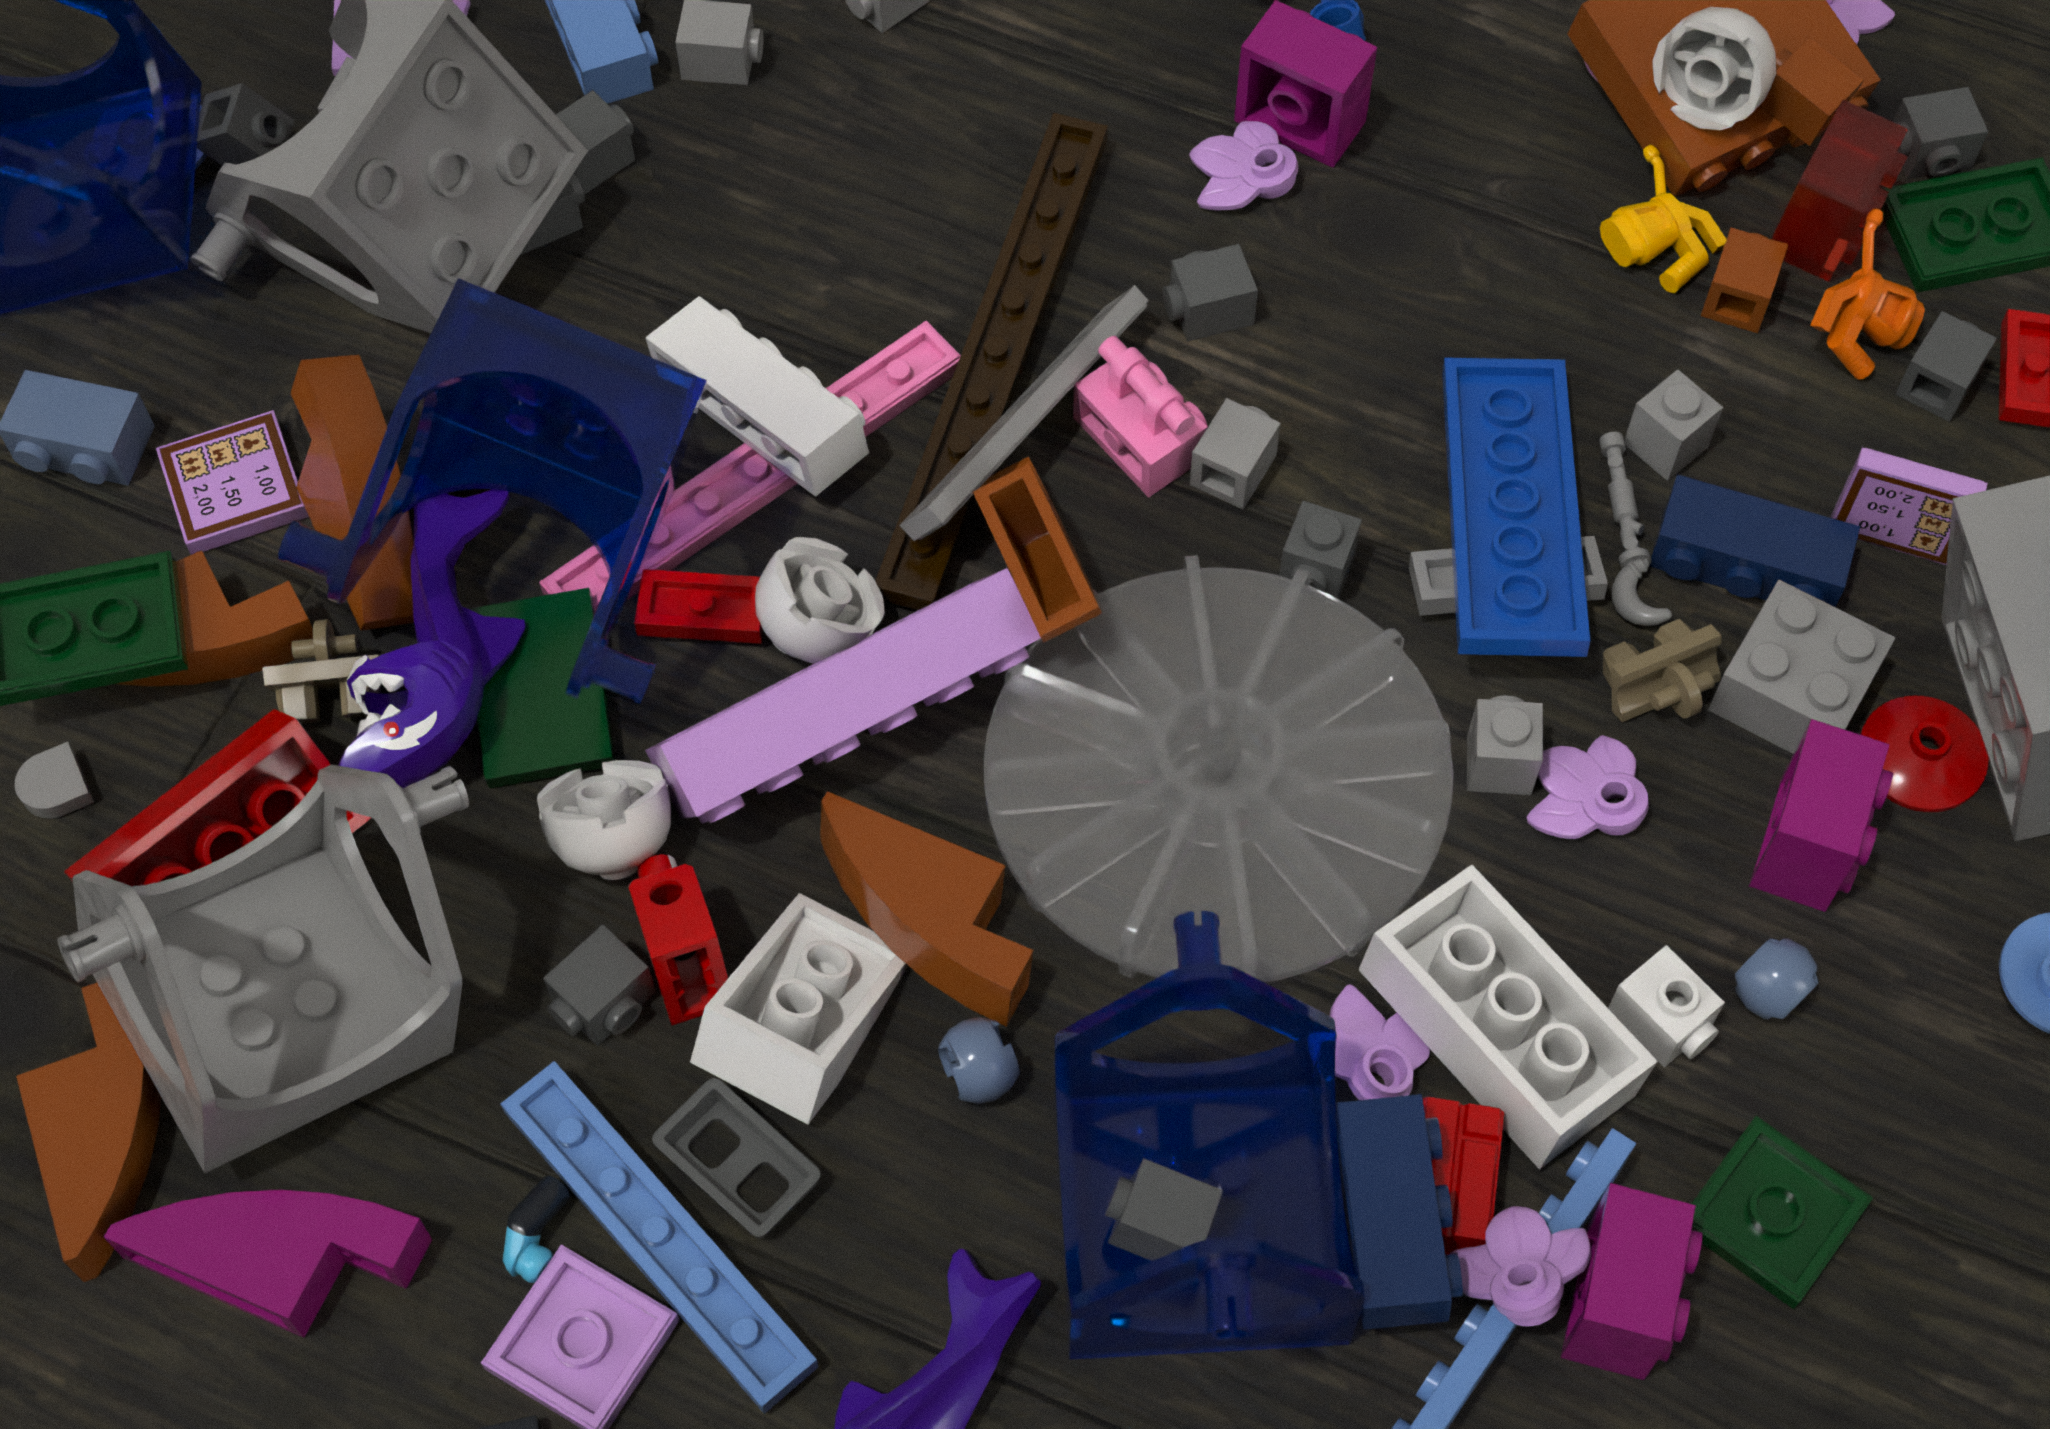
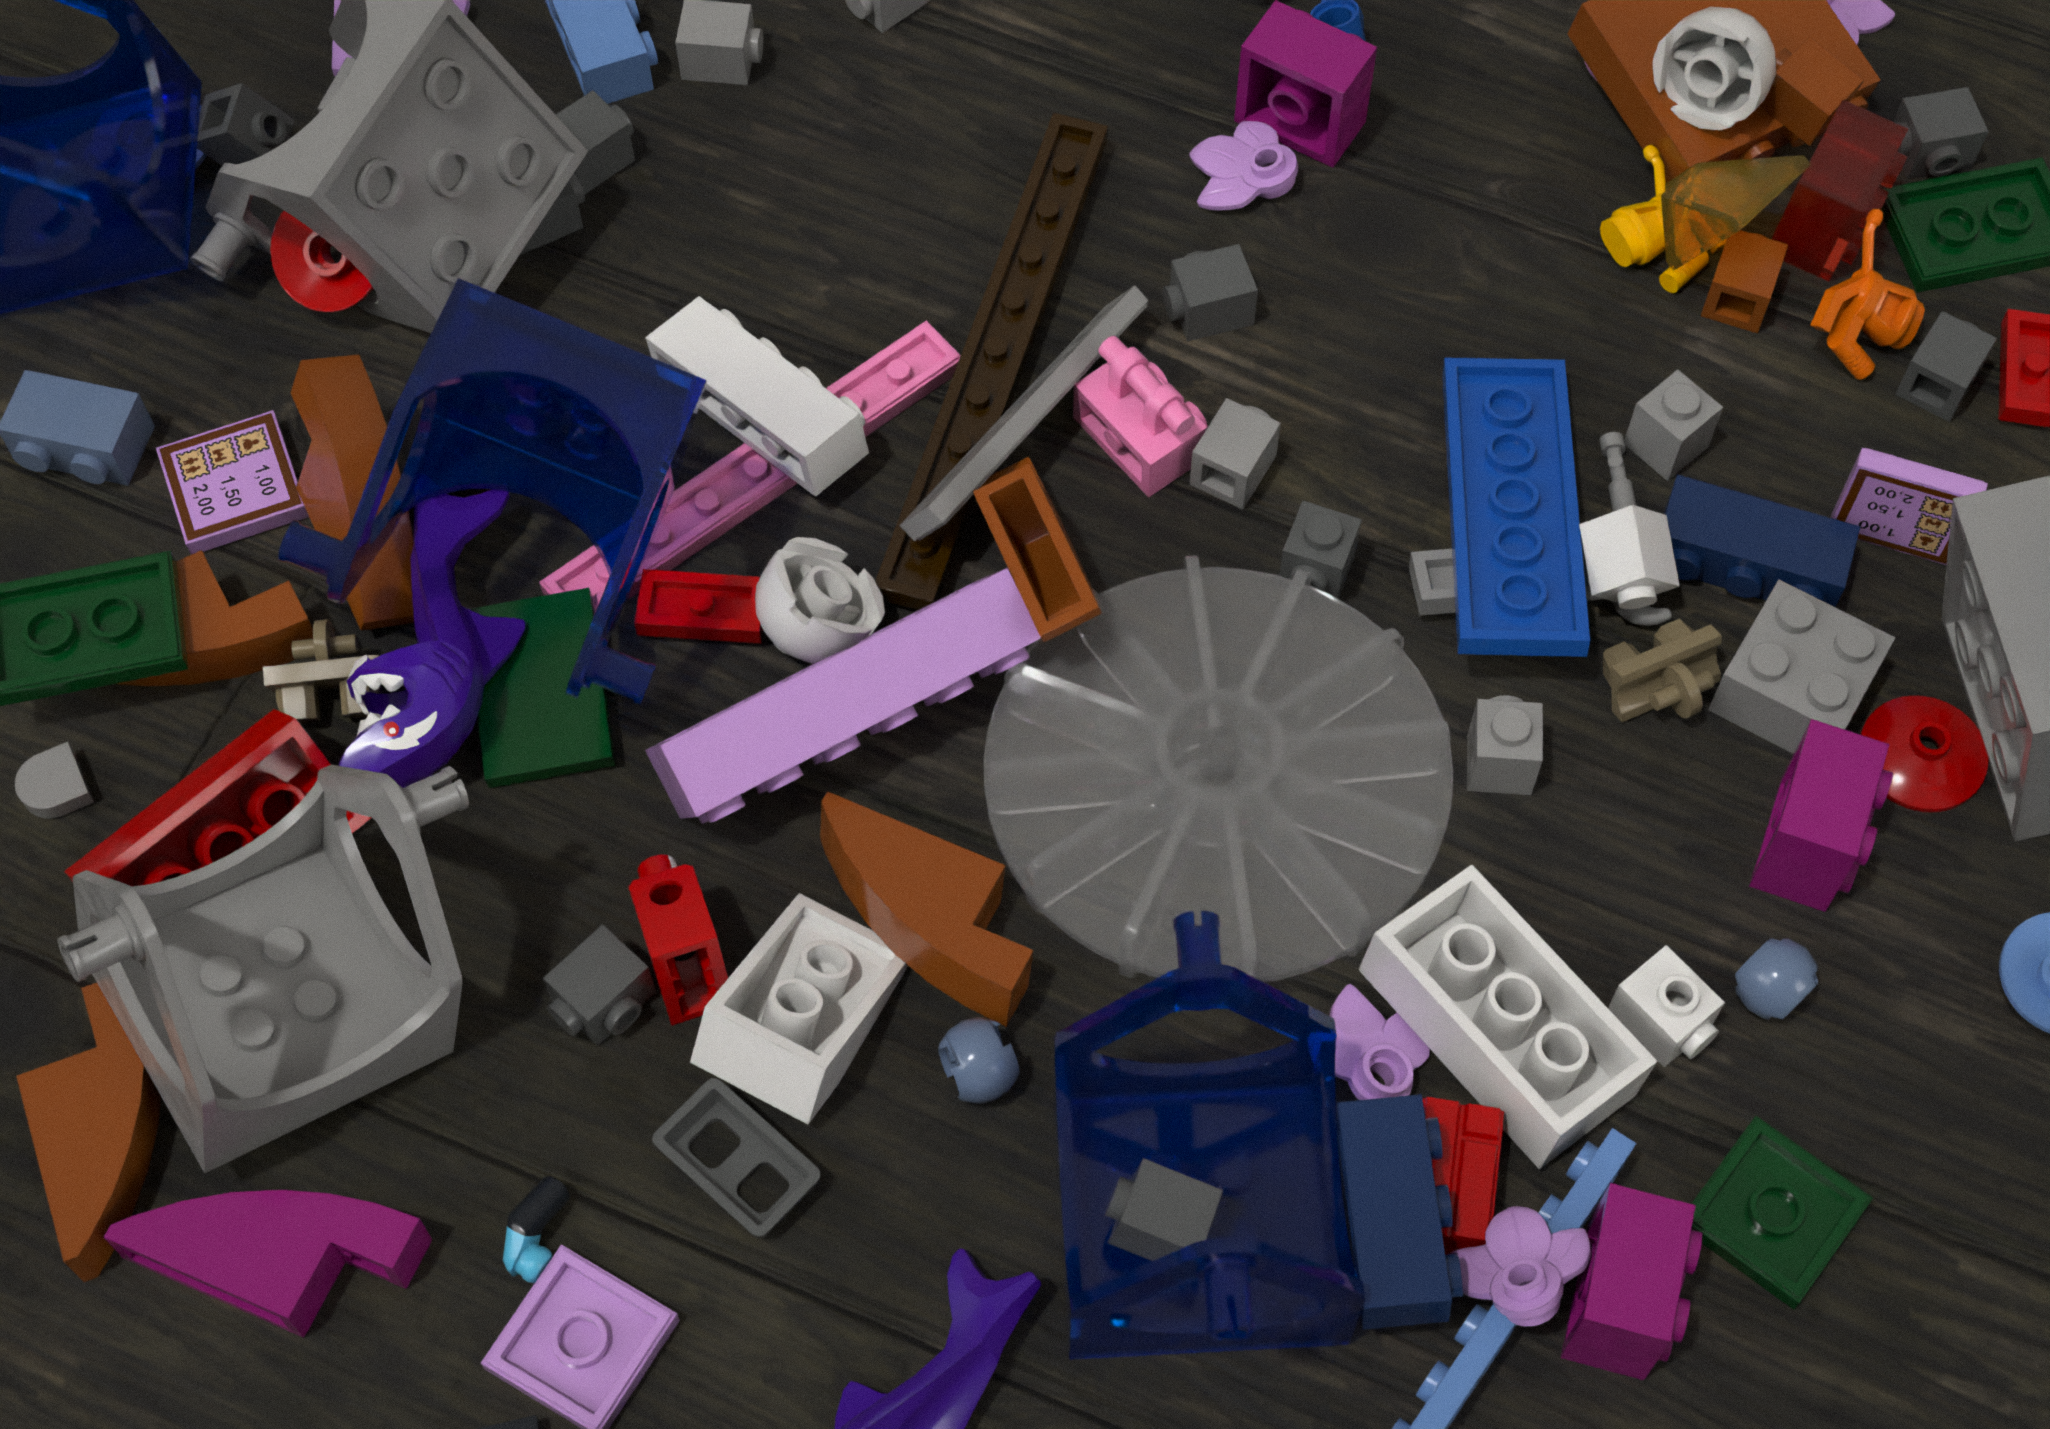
(308, 271): none -> red dish
(607, 820): white cylinder -> none
(660, 1237): medium blue plate -> none
(1583, 784): lavender plate -> none
(1629, 556): none -> white brick
(1719, 200): none -> clear yellow slope

